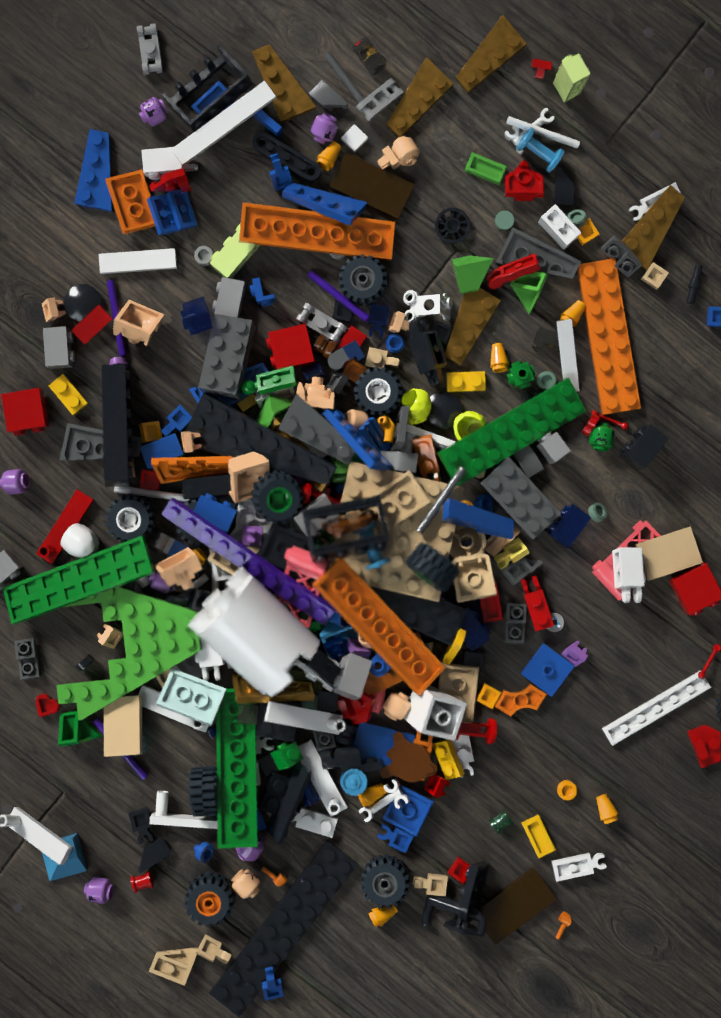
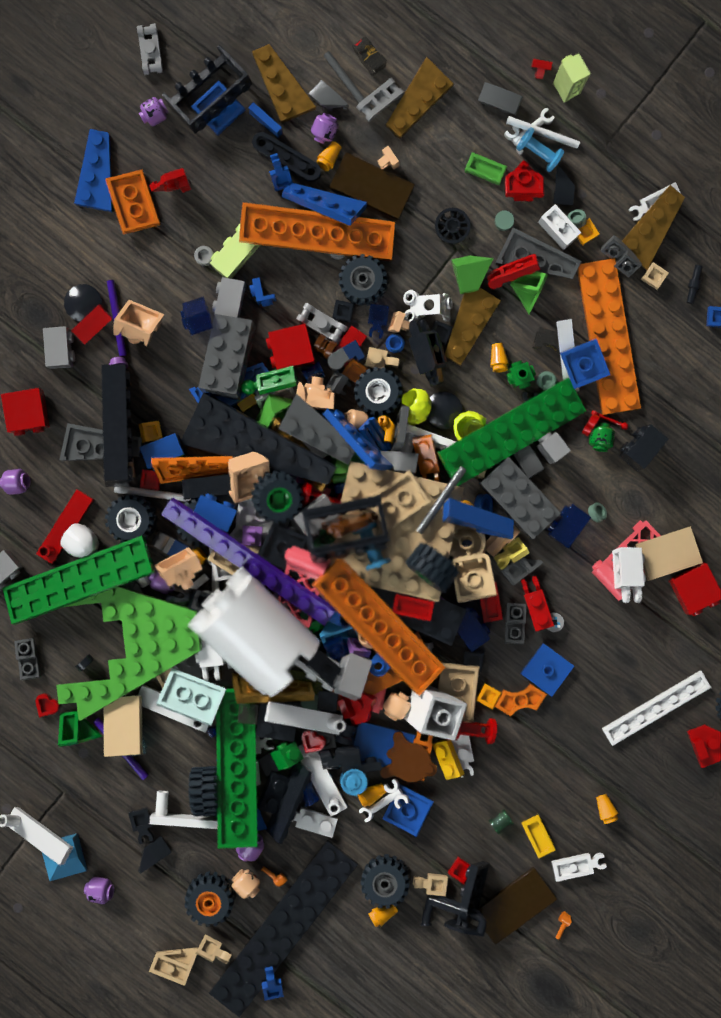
(50, 309): light nougat tile -> none
(68, 394): yellow plate -> none
(110, 636): light nougat tile -> none
(137, 261): white tile -> none
(142, 882): red bush -> none
(161, 161): white hinge -> none
(172, 212): blue slope -> none
(178, 419): blue plate -> none
(187, 441): light nougat tile -> none
(204, 852): blue tile -> none
(223, 123): white tile -> none
(312, 741): none -> red tile
(337, 295): dark purple bar -> none
(354, 138): white tile -> none
(398, 838): blue plate -> none
(405, 151): light nougat head -> none
(413, 607): none -> red tile
(435, 785): red tile -> none
(453, 649): yellow tile -> none
(465, 381): yellow plate -> none
(495, 50): pearl gold wing -> none
(500, 98): none -> dark grey slope
(567, 790): light orange tile -> none
(574, 312): light orange cone -> none
(575, 654): medium lavender tile -> none
(585, 363): none -> blue hinge
(716, 648): red hinge -> none

